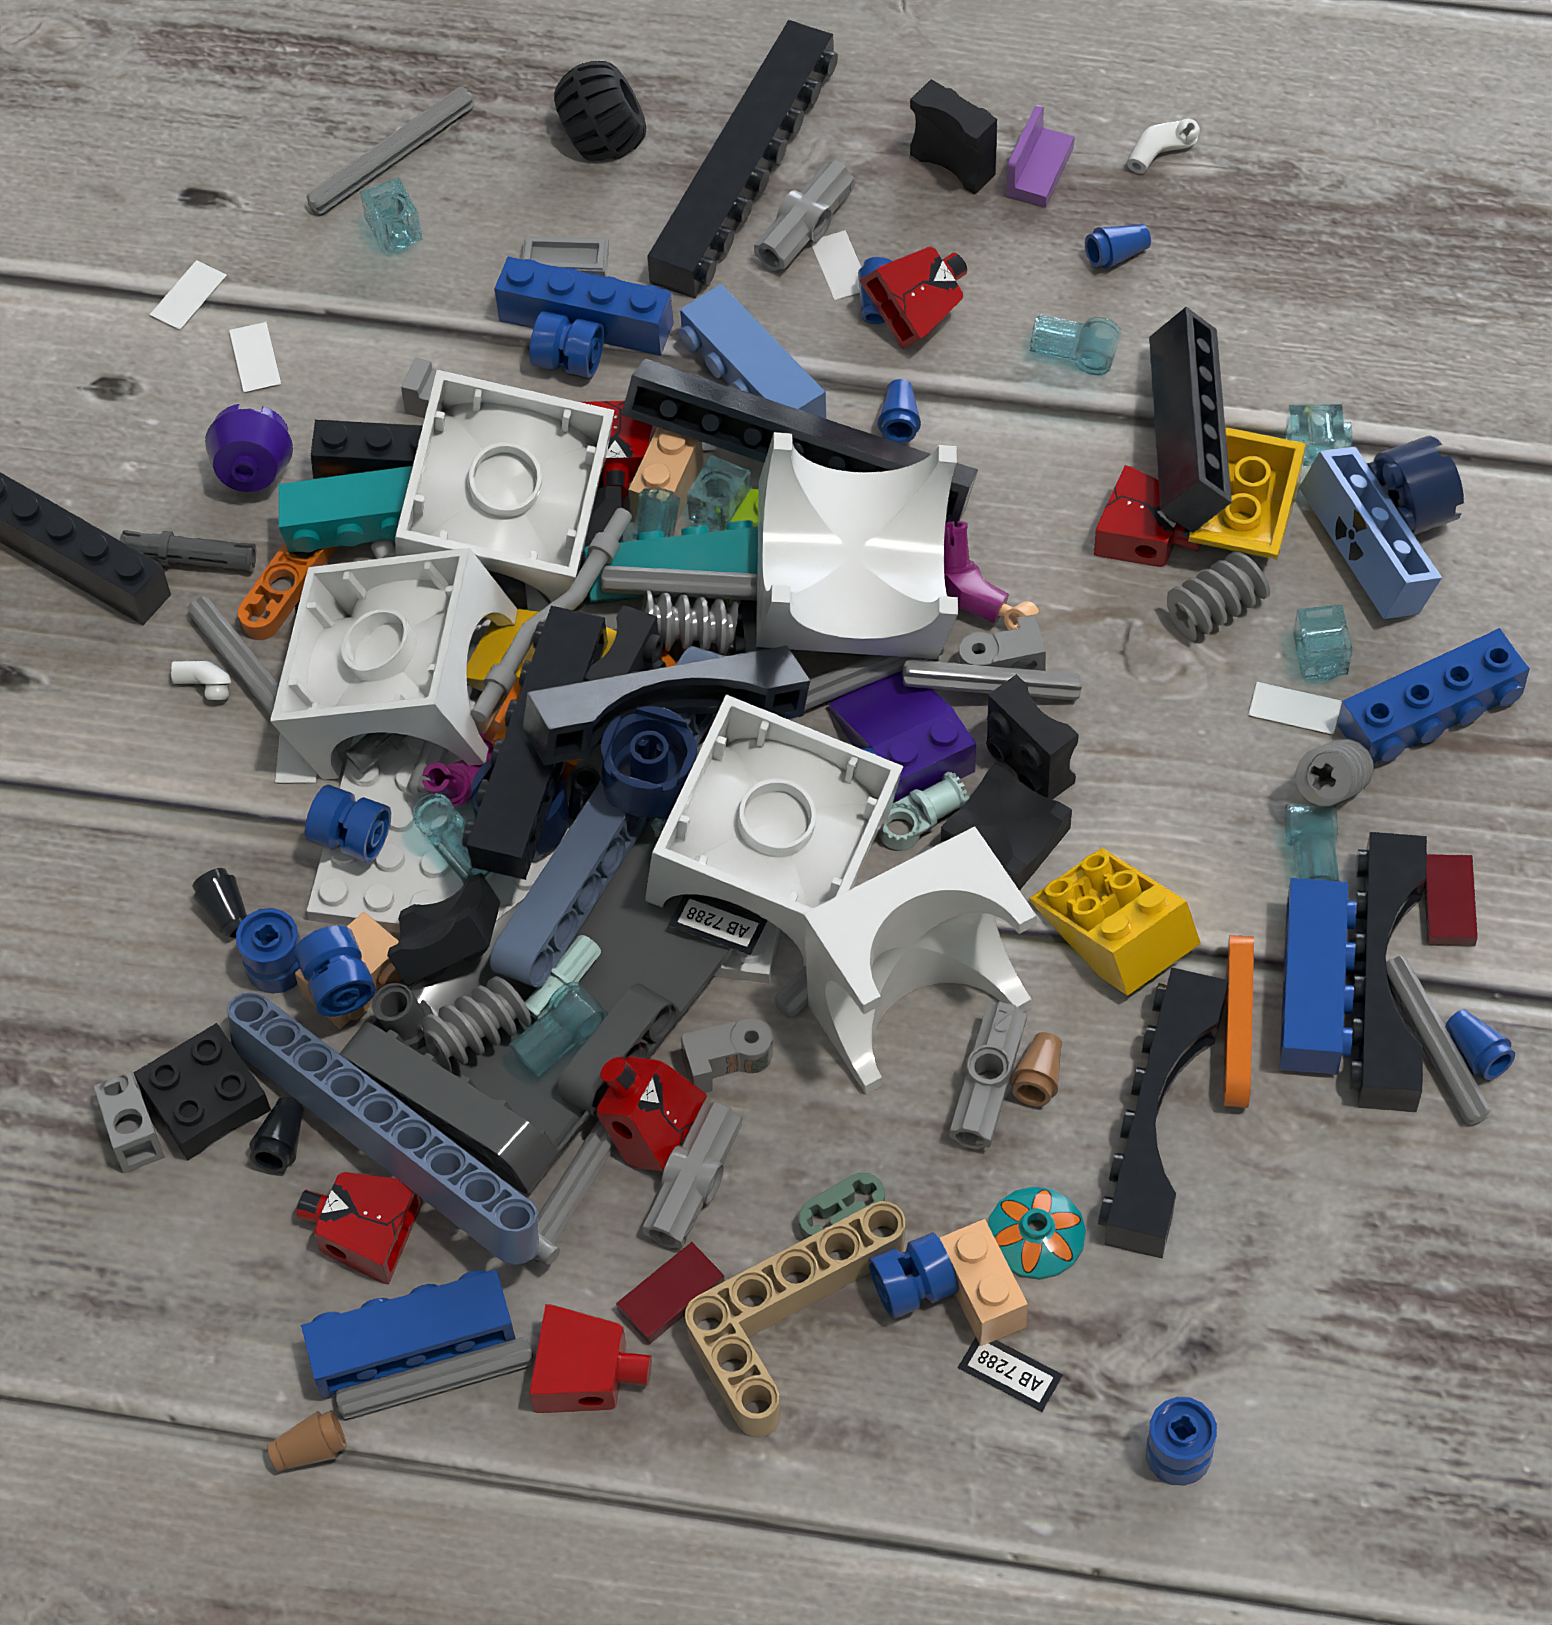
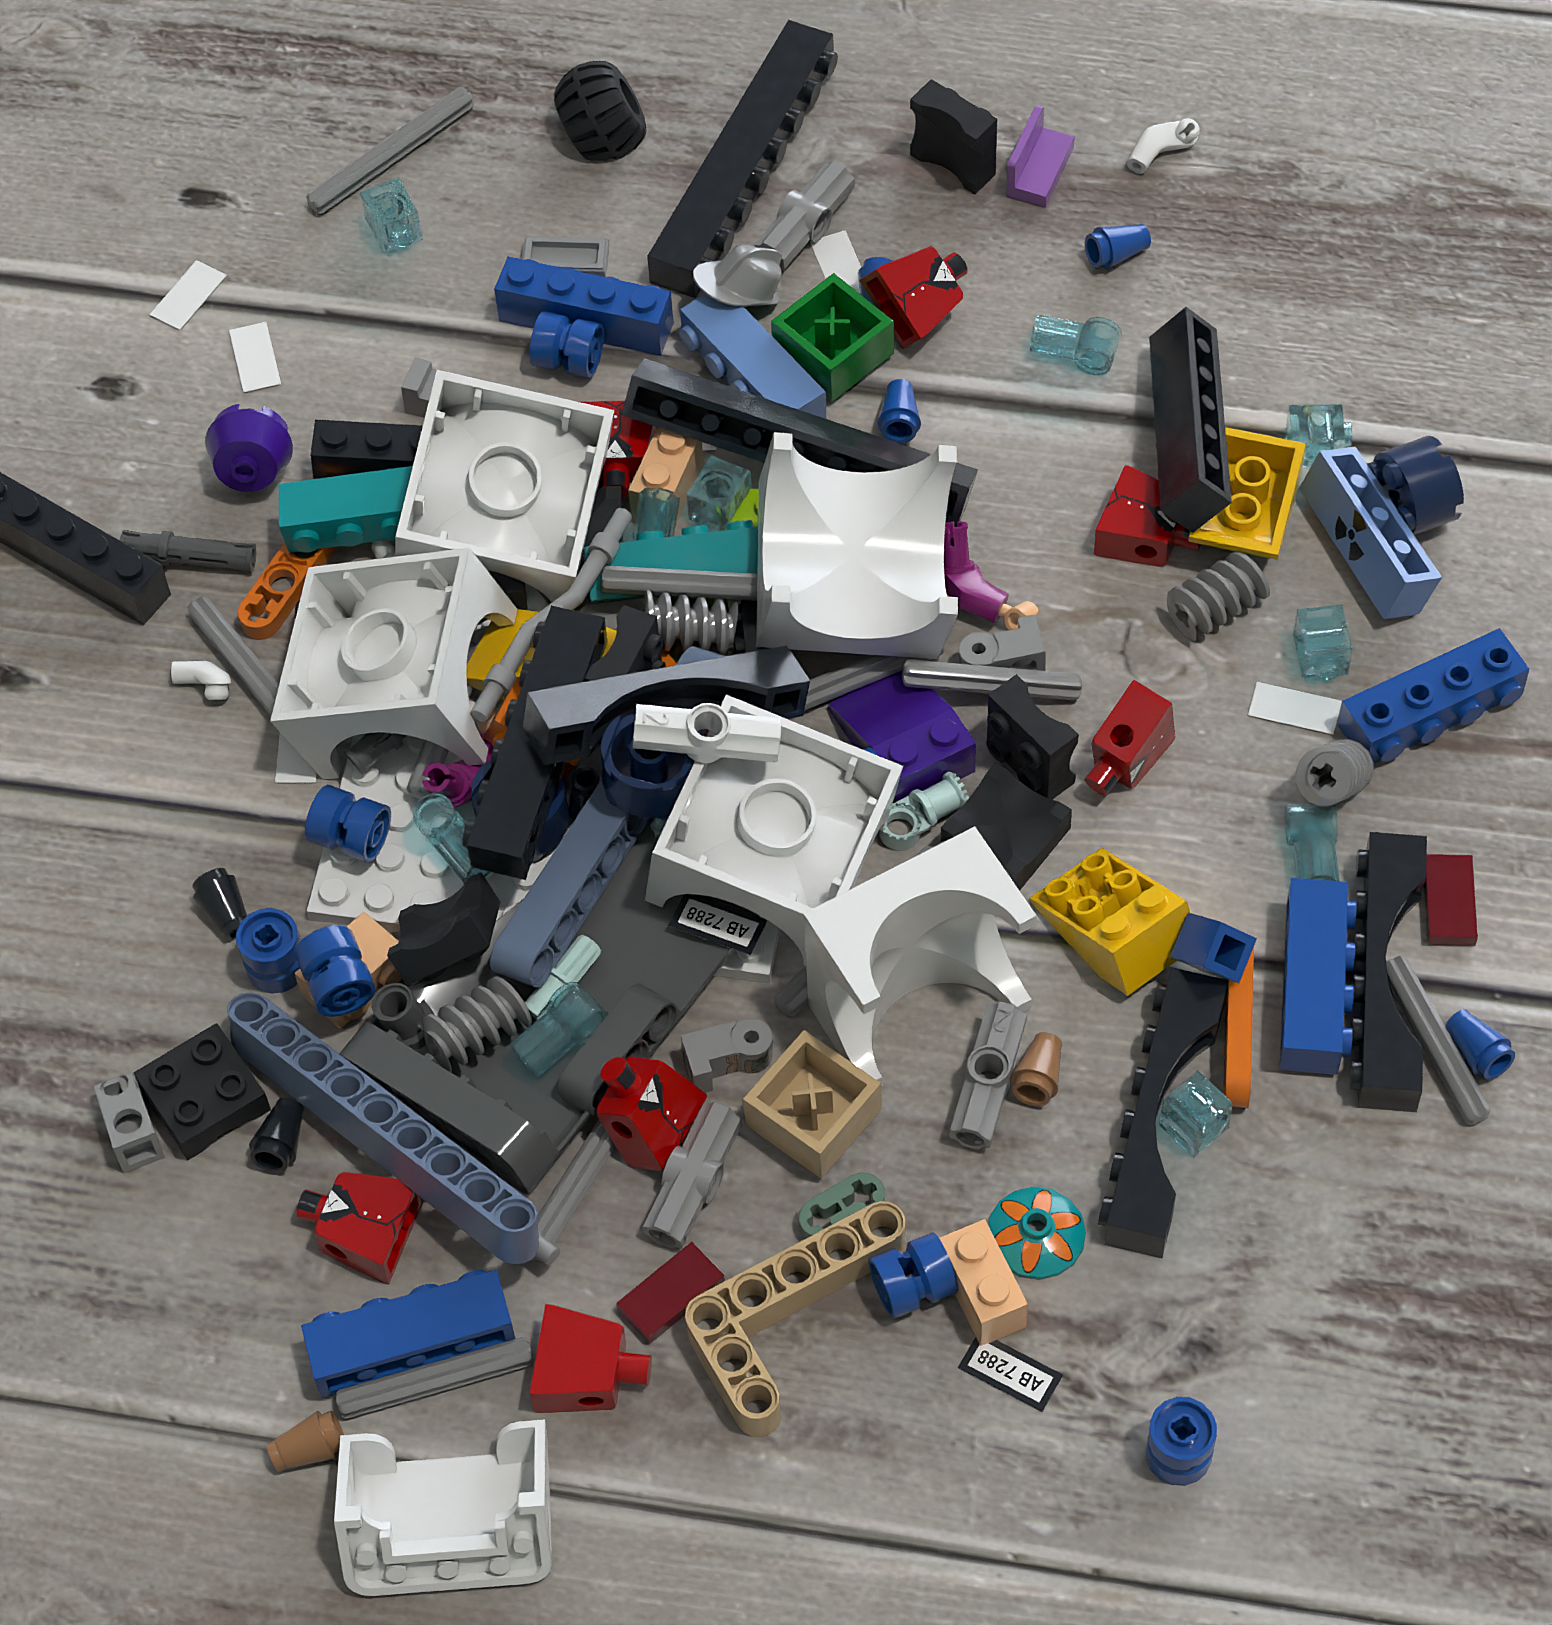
(444, 1517): none -> white windscreen
(736, 736): none -> white piece
(743, 277): none -> light grey piece
(812, 1104): none -> tan brick
(835, 335): none -> green brick
(1131, 739): none -> red torso
(1195, 1114): none -> clear light blue brick
(1213, 947): none -> blue brick

